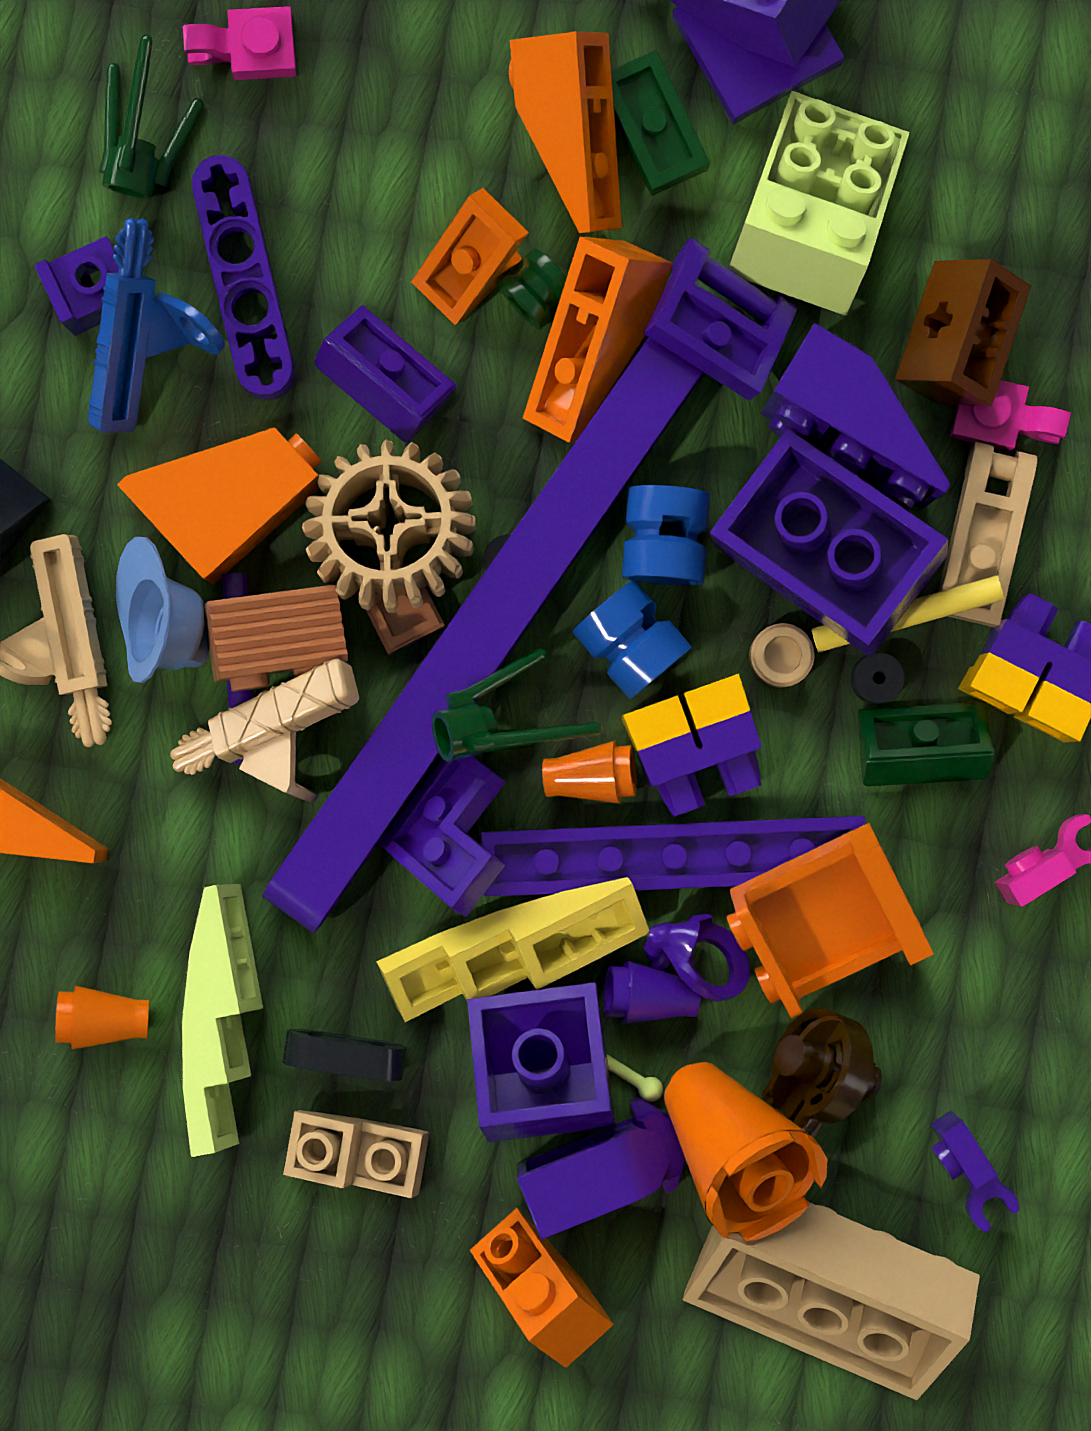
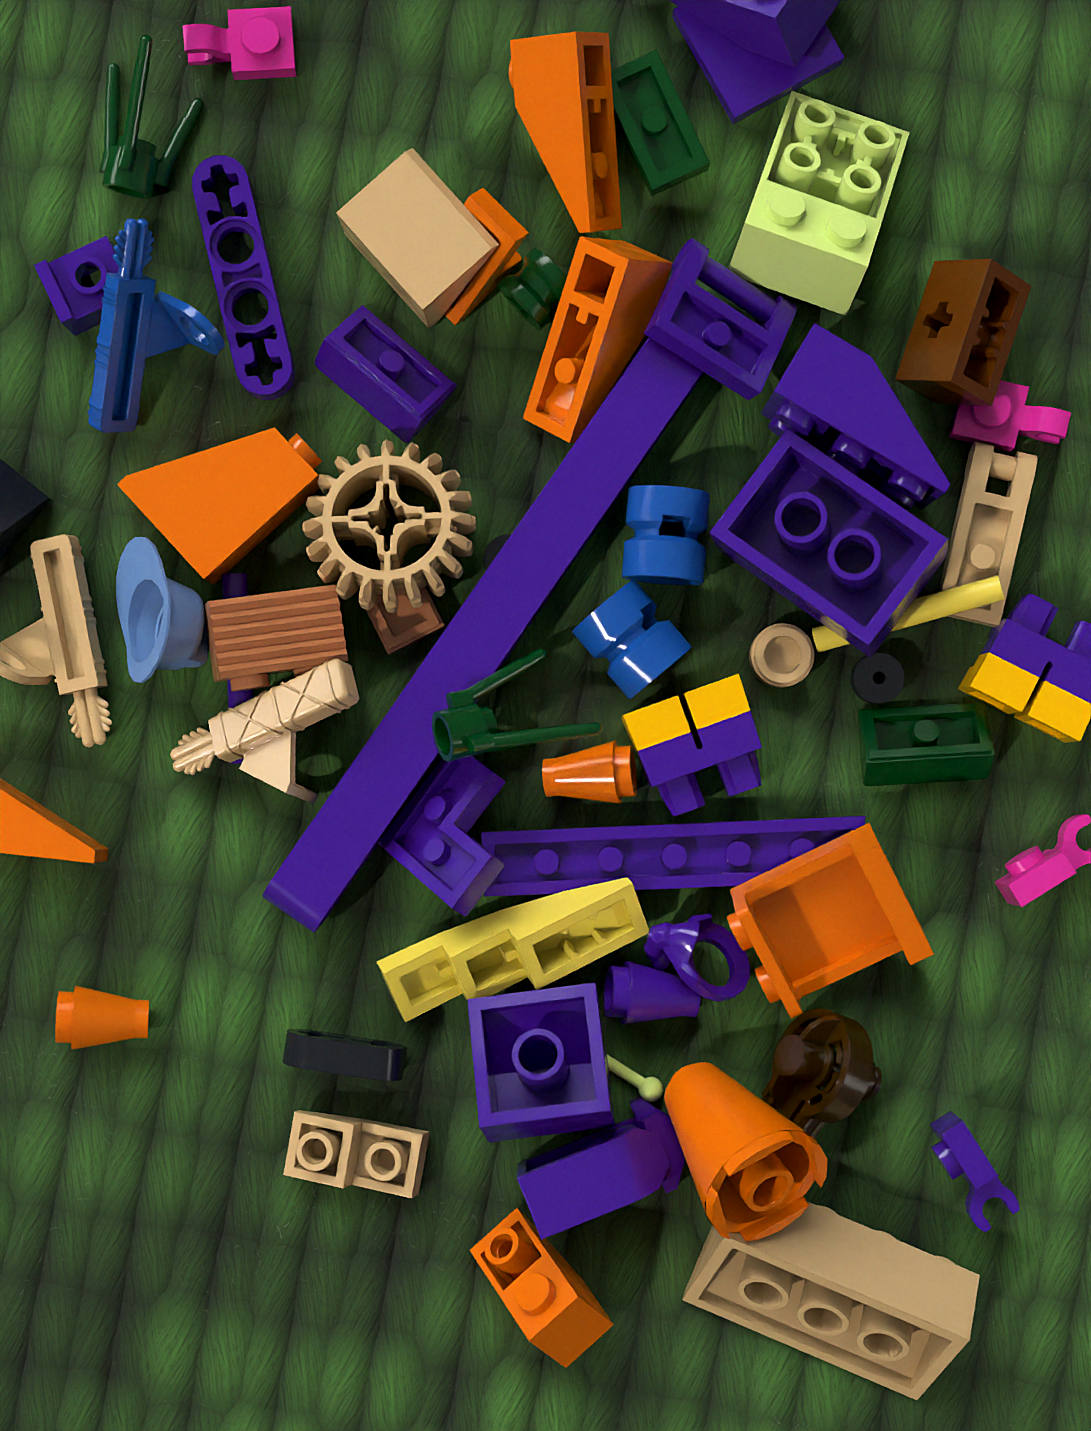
(218, 989): yellowish green slope -> none
(417, 235): none -> tan slope

